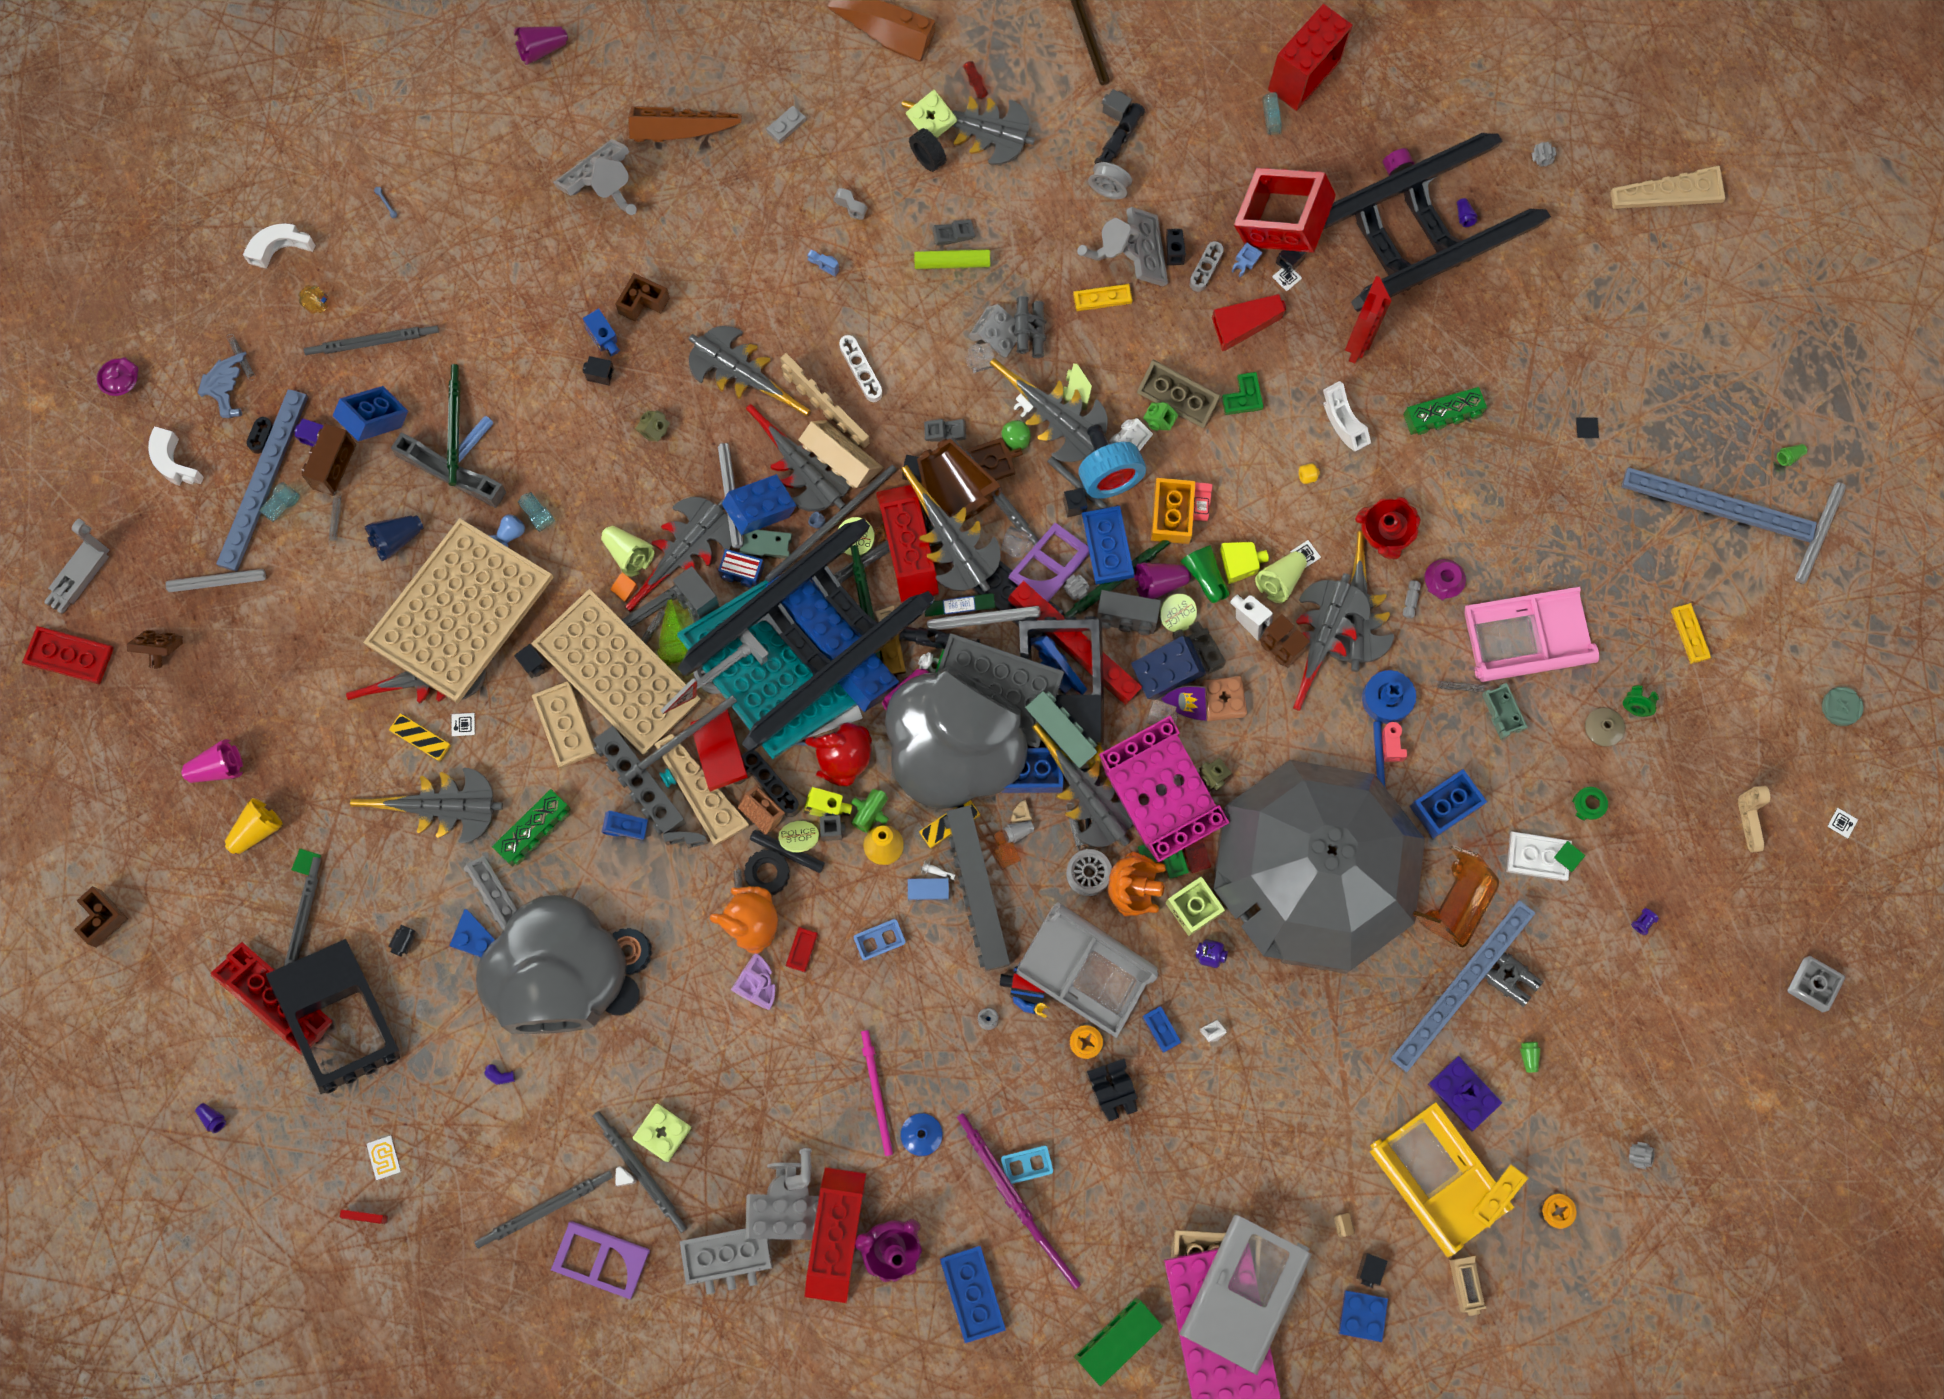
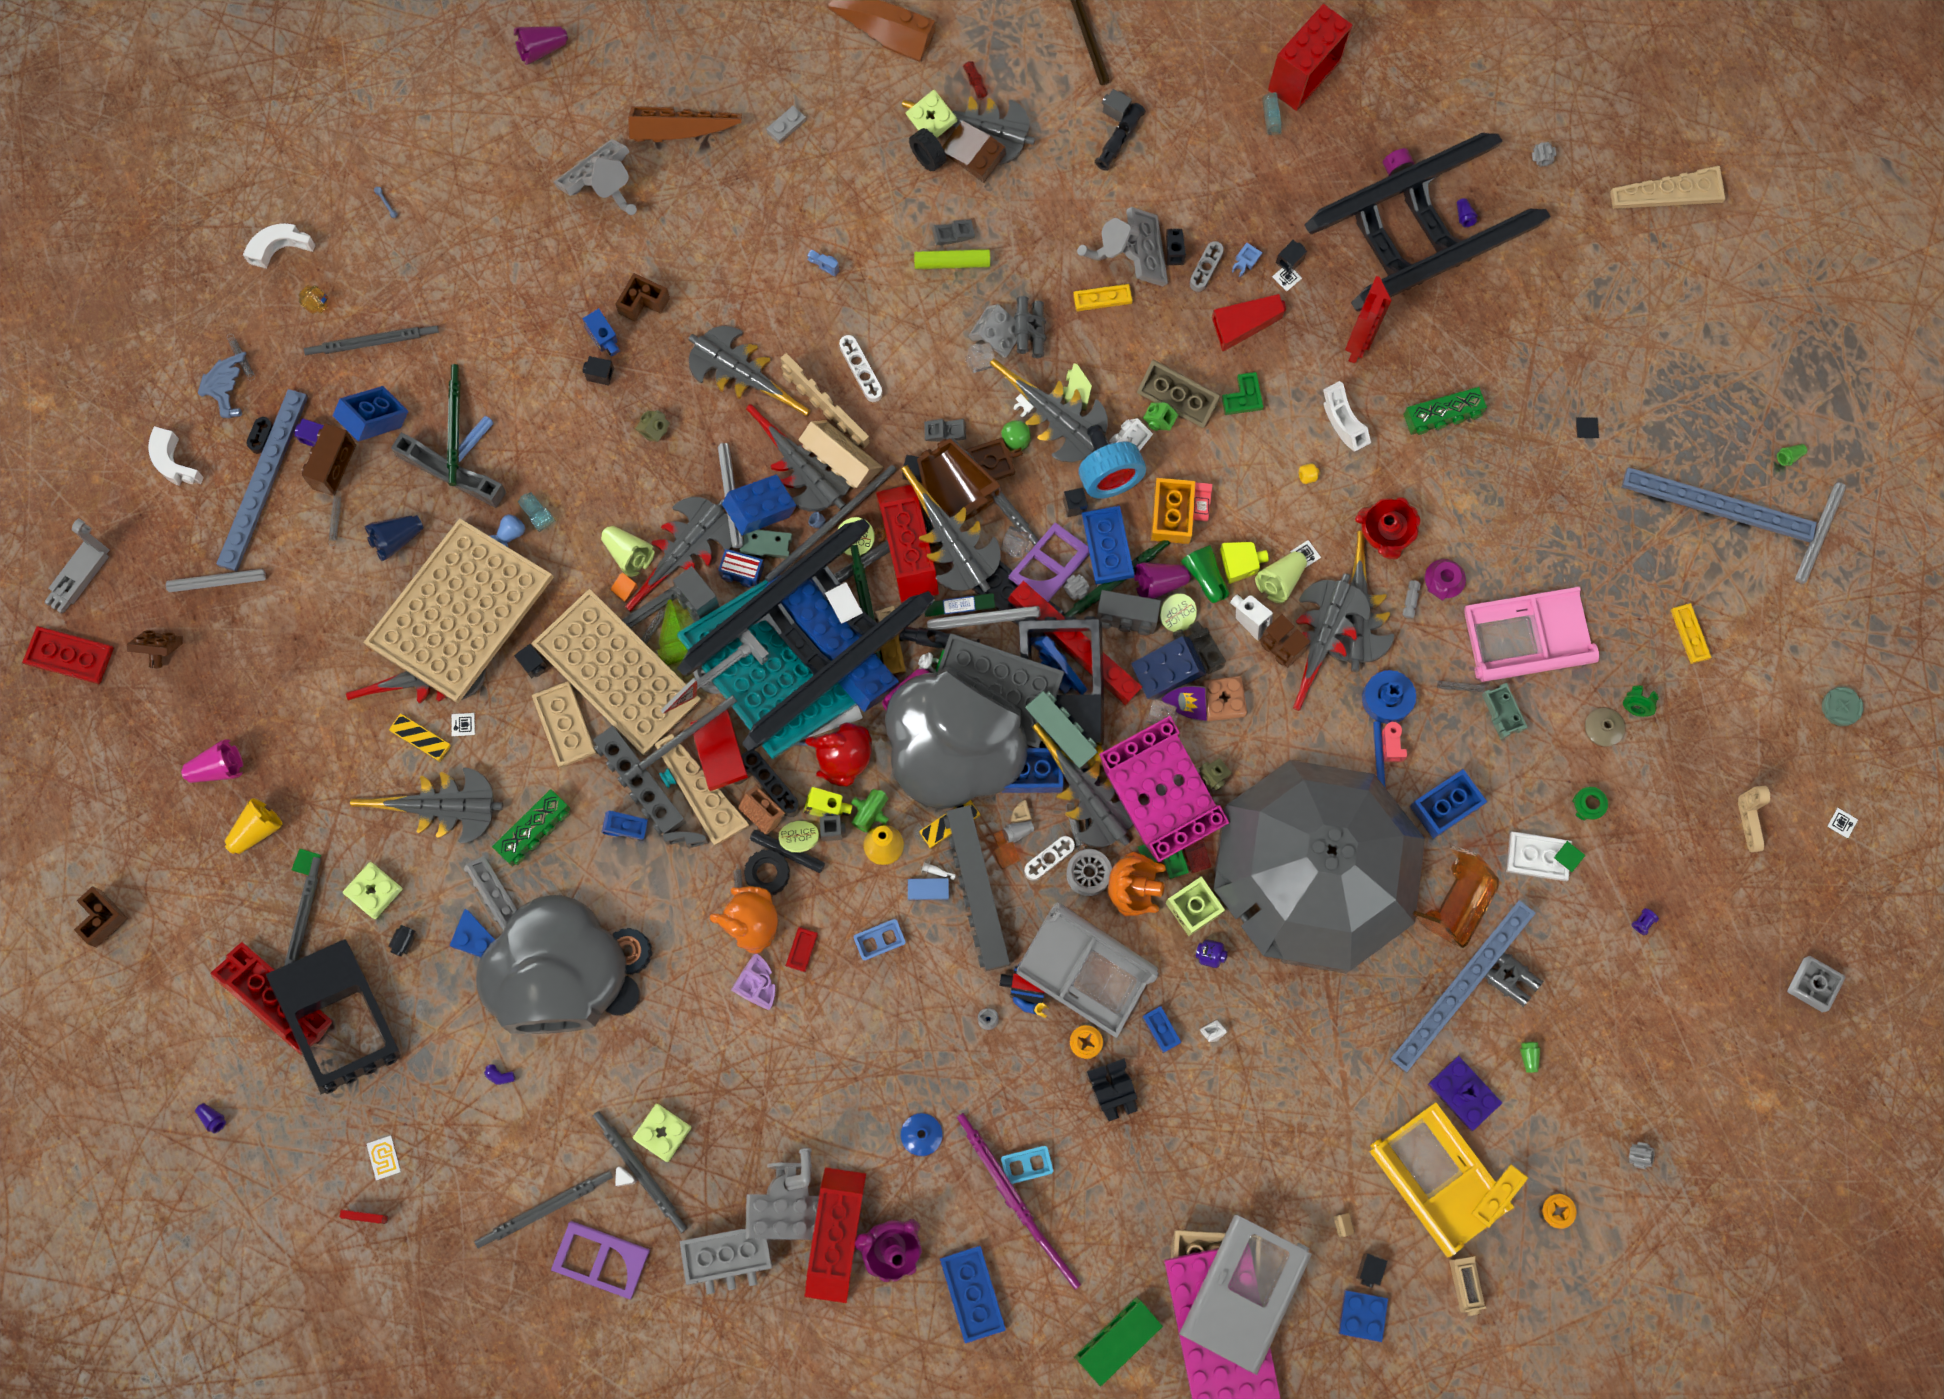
(117, 376): magenta piece -> none
(282, 498): clear light blue piece -> none
(372, 903): none -> yellowish green brick
(843, 602): none -> white sticker
(855, 208): light grey piece -> none
(869, 1052): dark pink bar -> none
(974, 150): none -> reddish brown slope
(1034, 863): none -> white beam
(1075, 482): dark grey bar -> none
(1110, 180): light grey wheel -> none
(1280, 235): red window -> none

